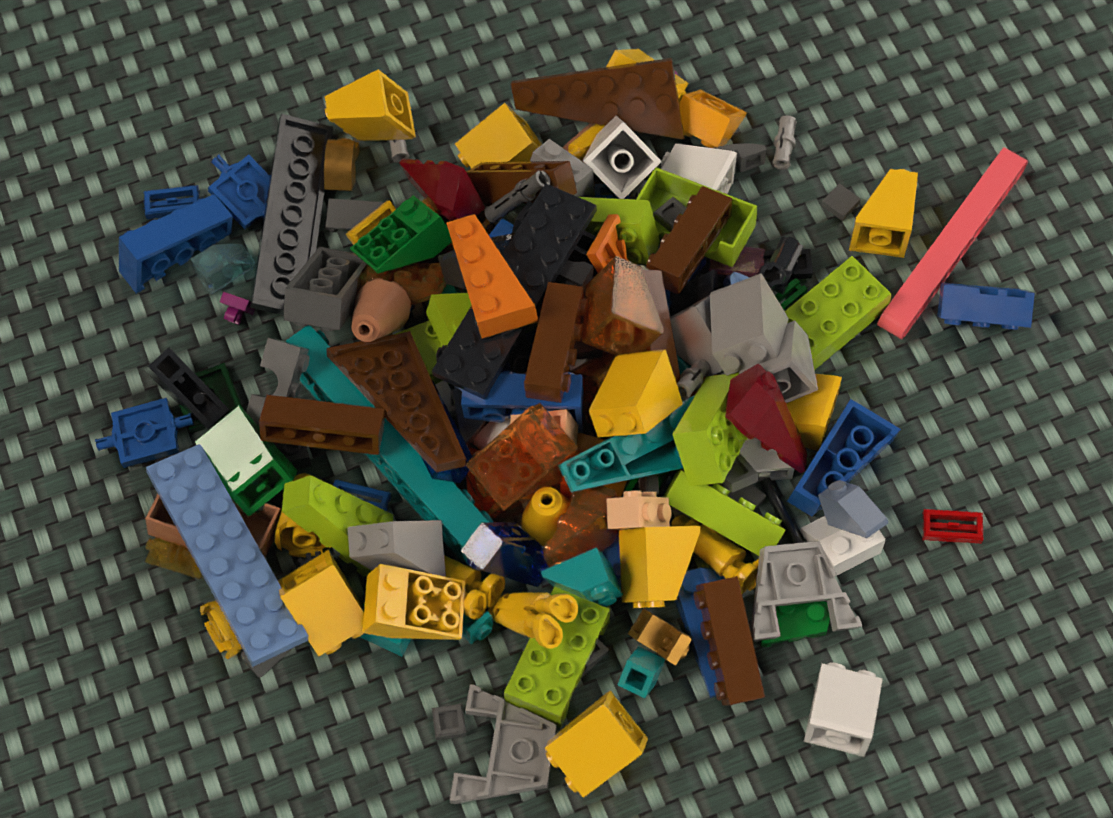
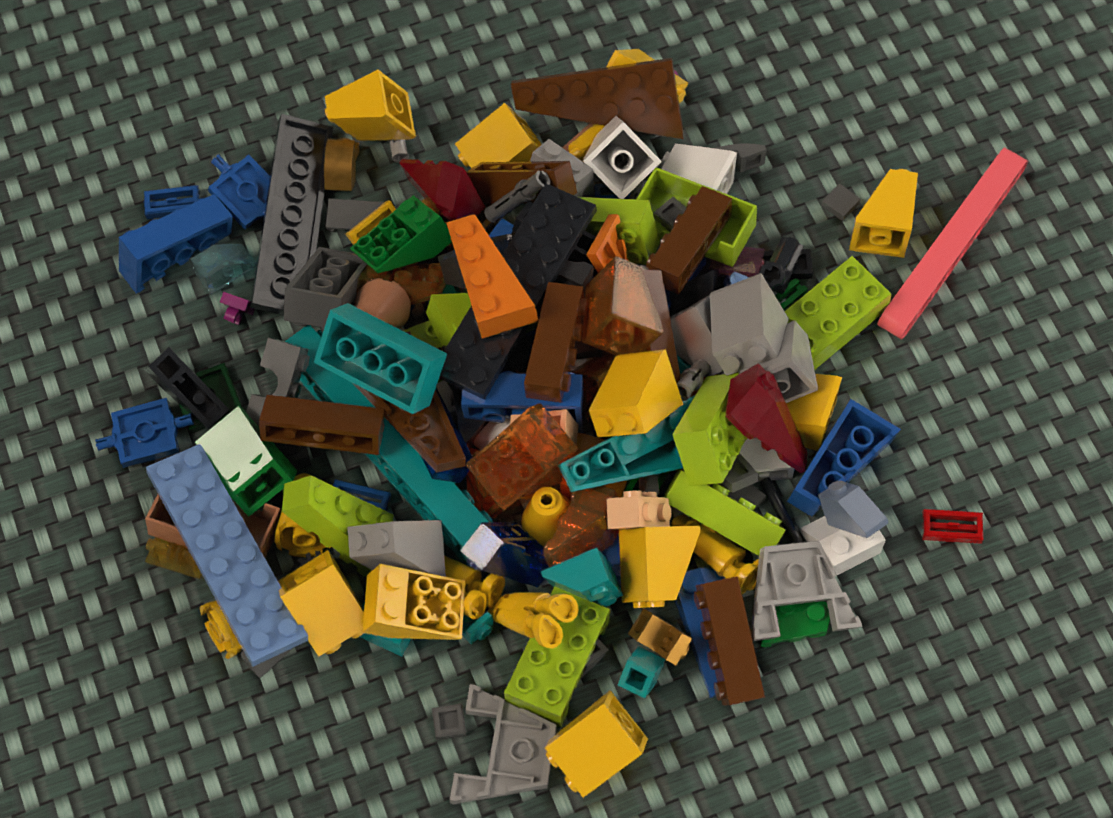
(380, 358): none -> teal brick
(709, 118): light orange slope -> none
(784, 142): light grey pin -> none
(843, 709): white slope -> none
(985, 305): blue wedge -> none

